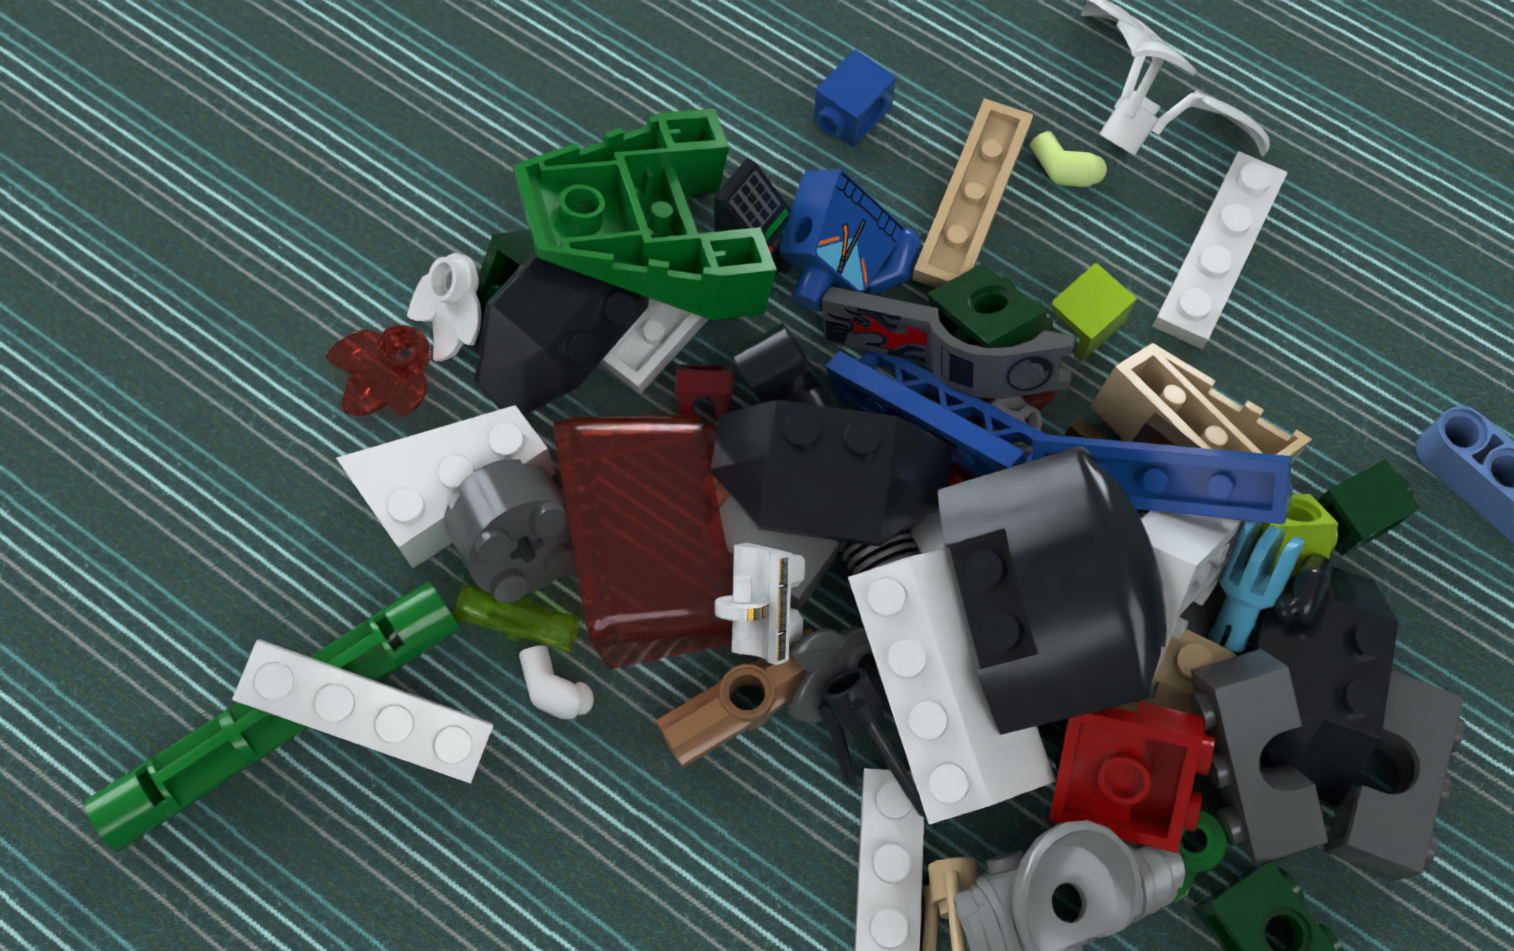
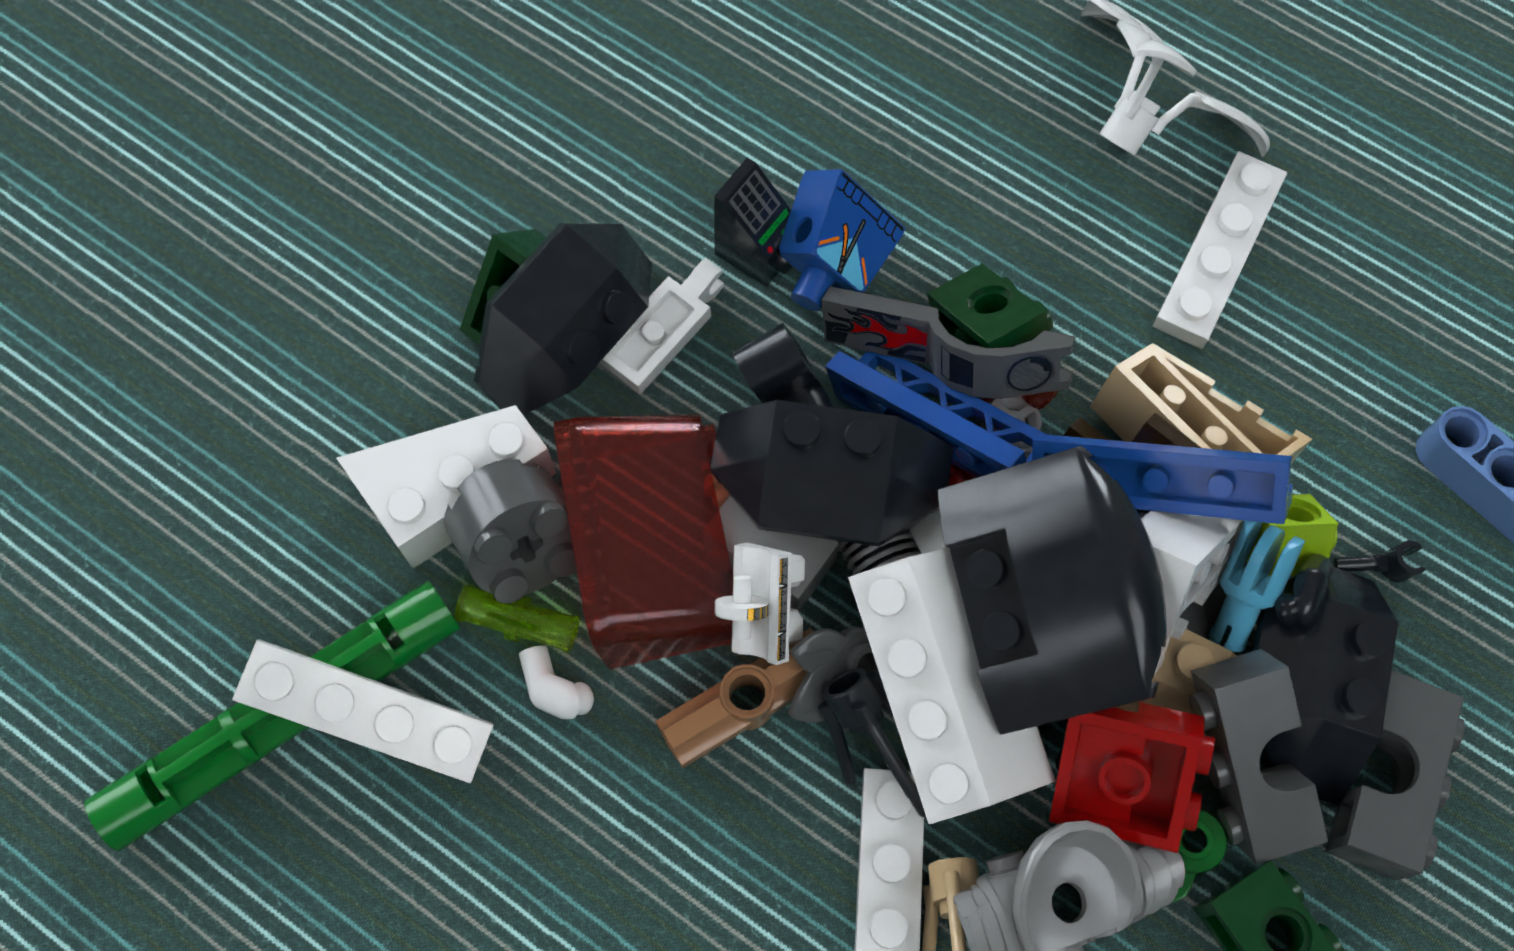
(377, 375): clear red plate -> none
(449, 302): white plate -> none
(626, 219): green wedge -> none
(704, 381): dark red tile -> none
(853, 98): blue brick -> none
(899, 264): blue arm -> none
(973, 194): tan plate -> none
(1067, 167): yellowish green arm -> none
(1093, 308): lime panel -> none
(1368, 505): dark green brick -> none
(1389, 563): none -> black hand

